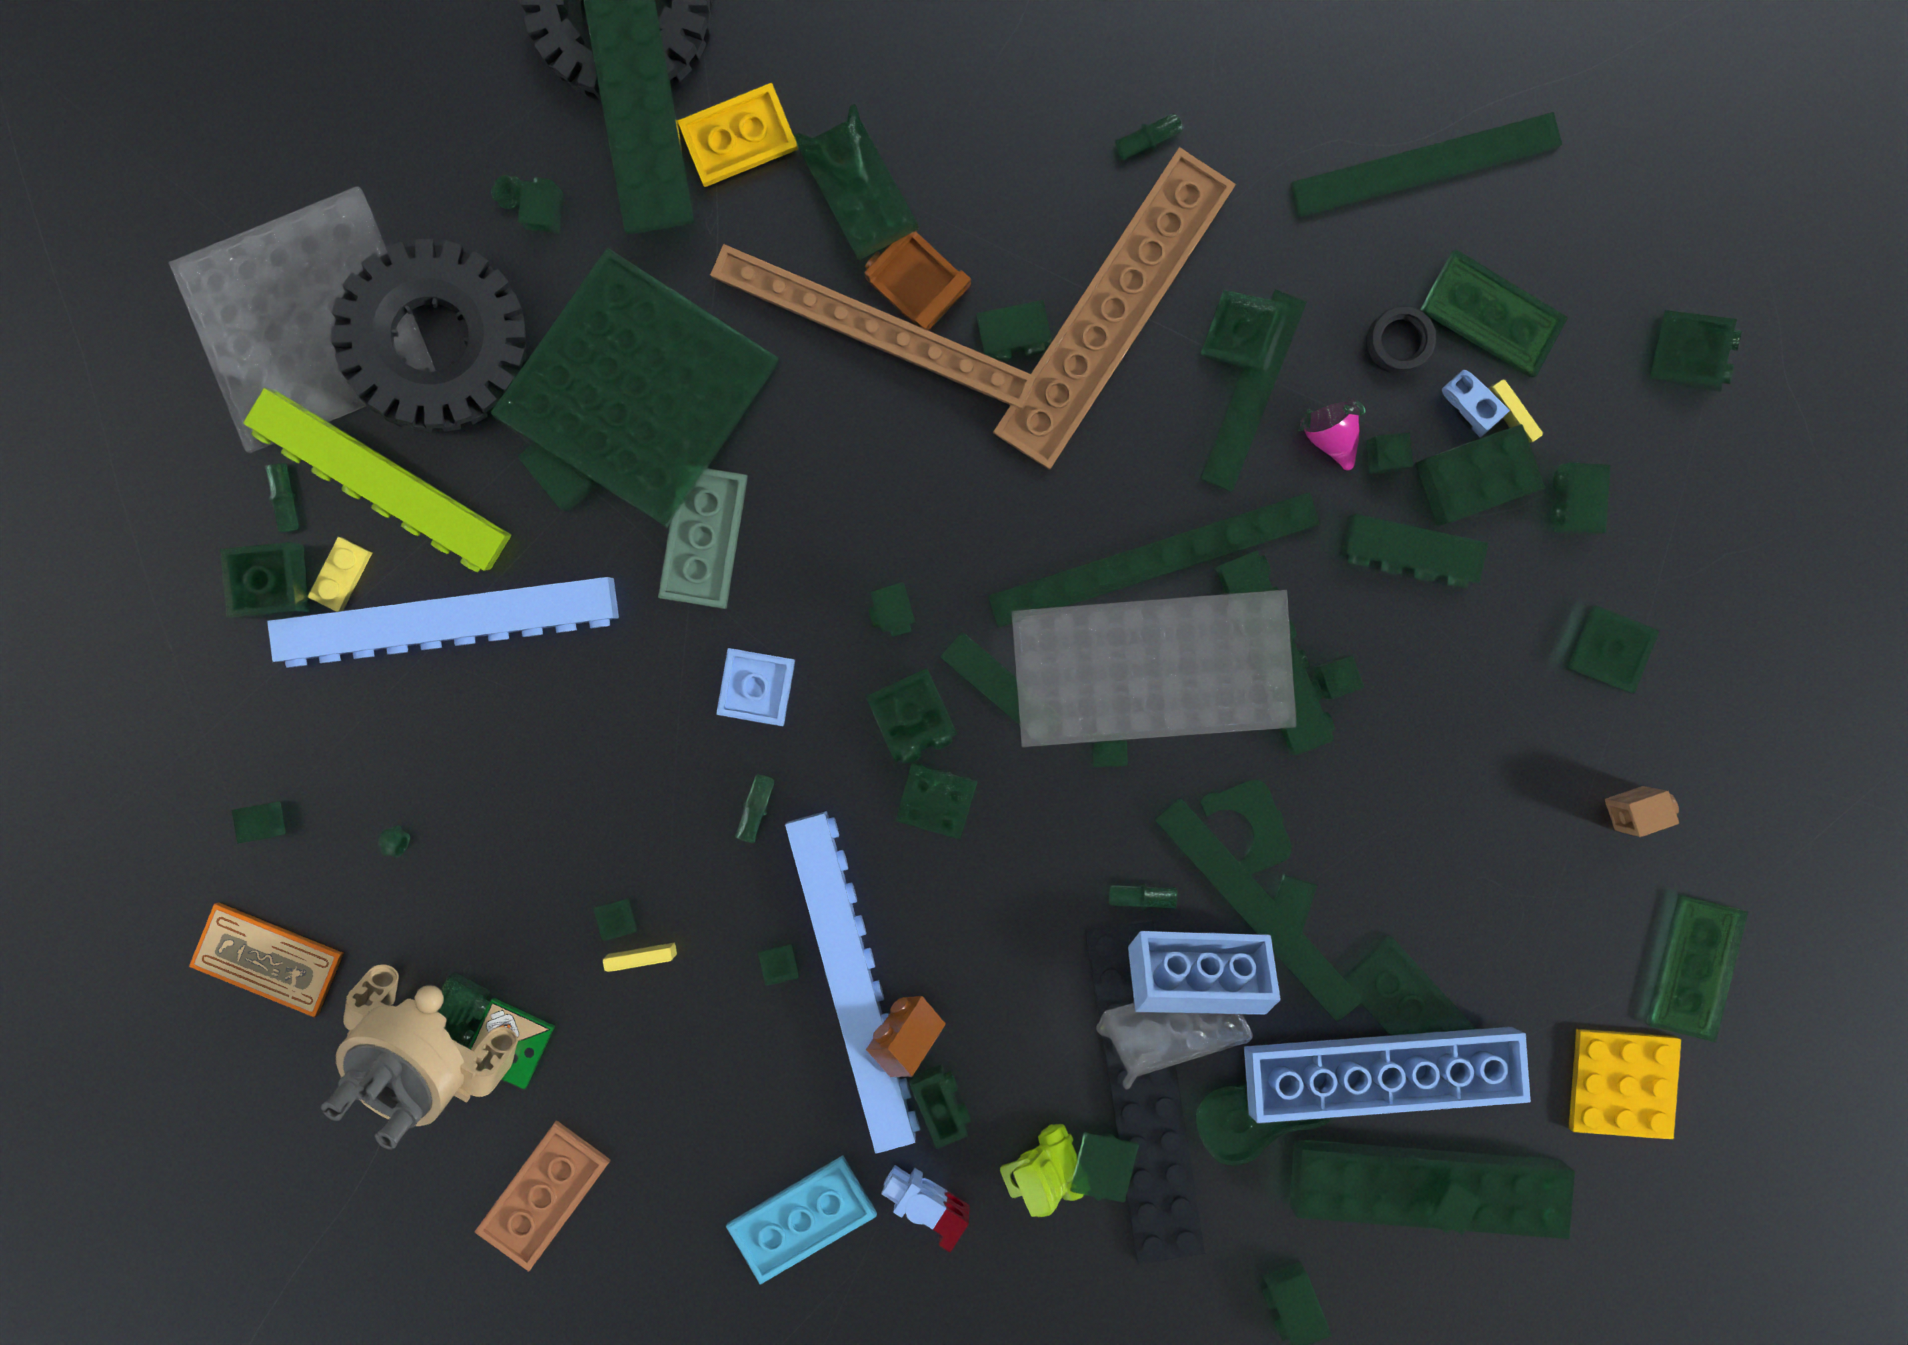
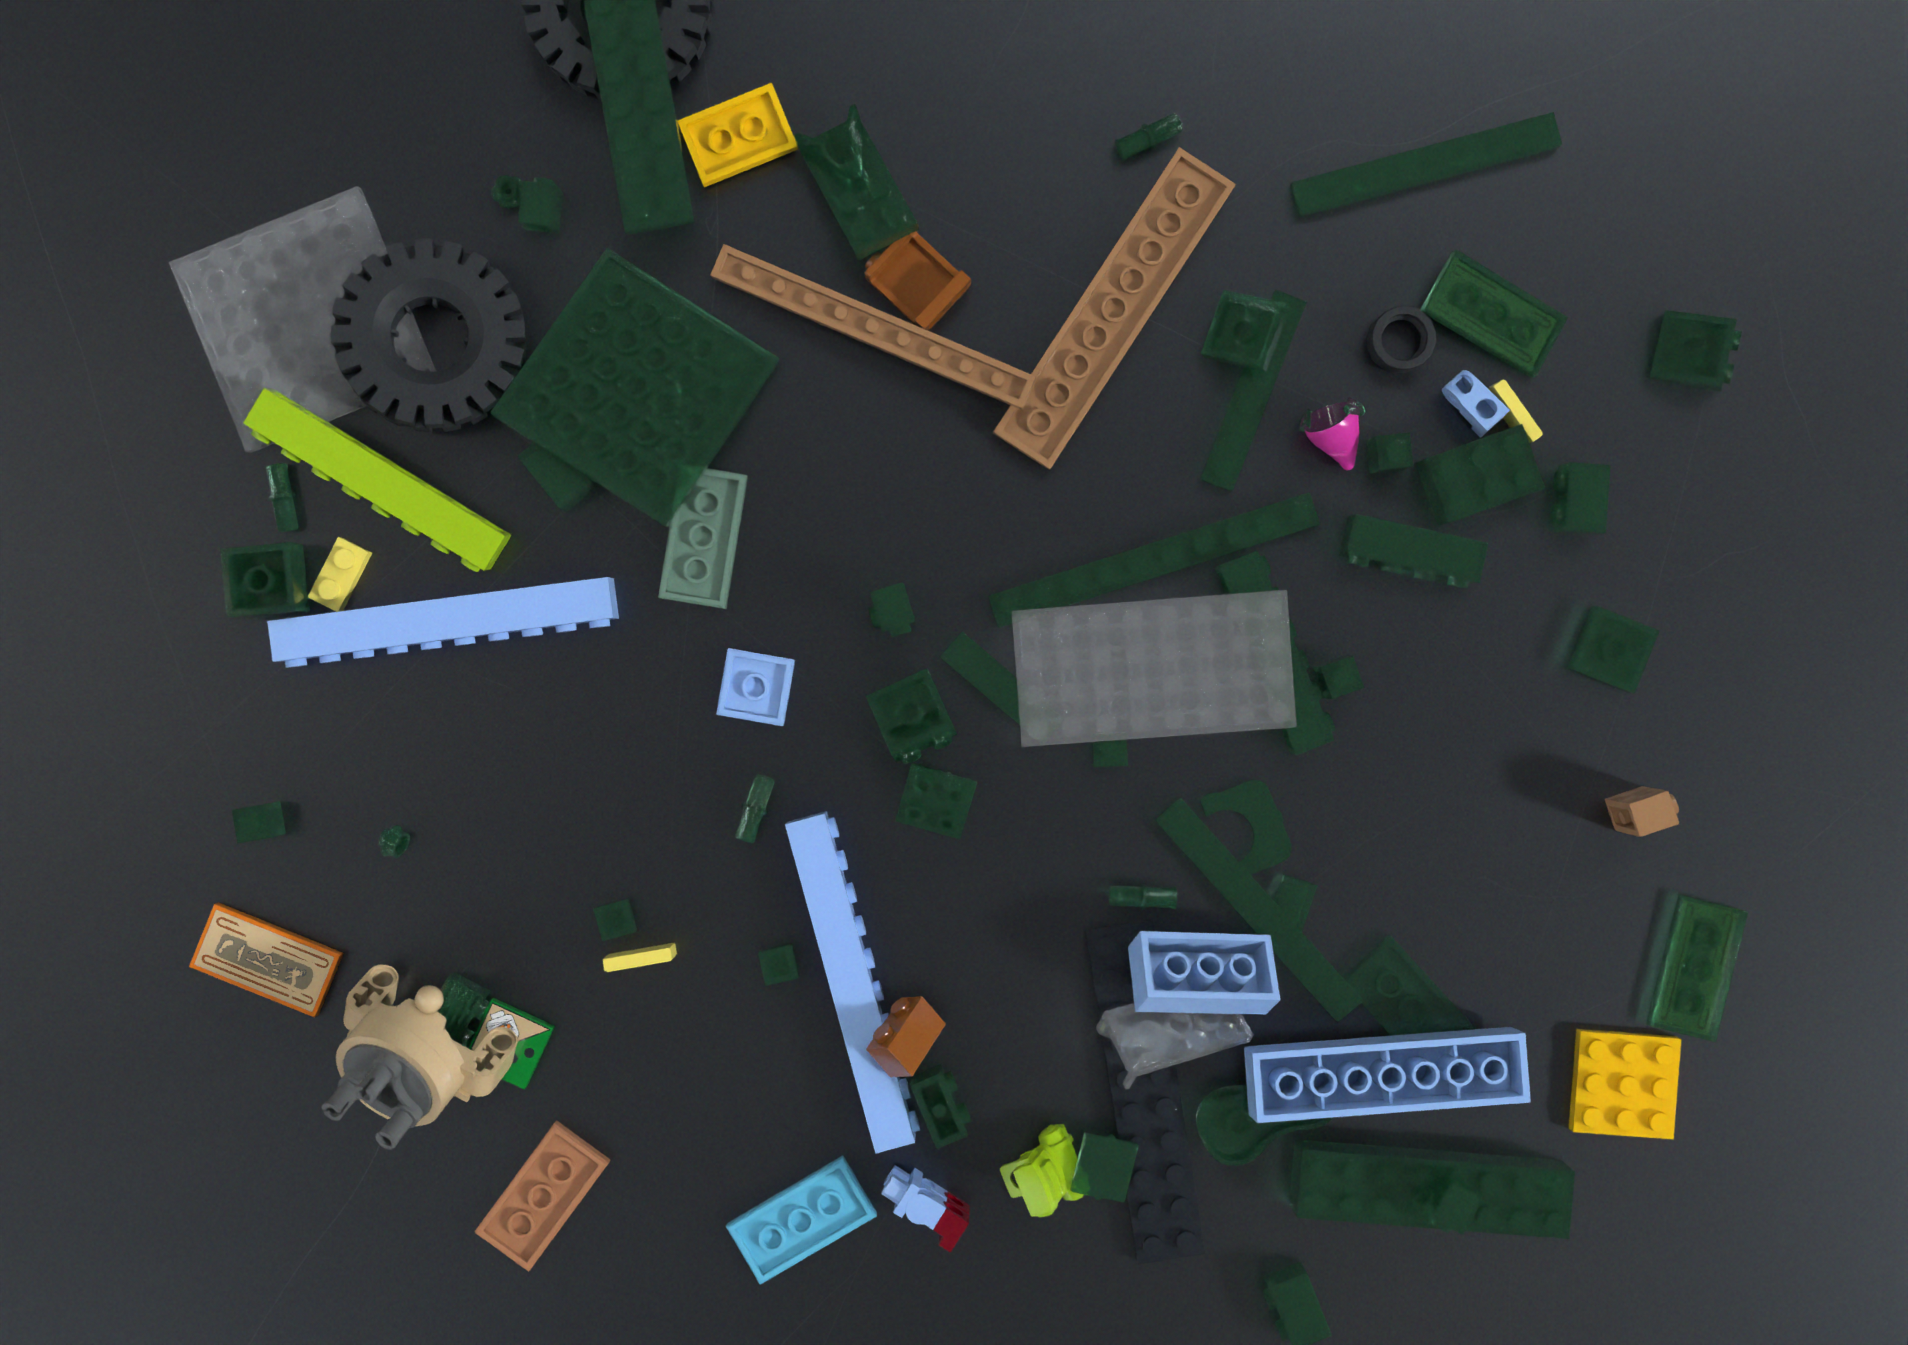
(1014, 330): clear green brick -> none

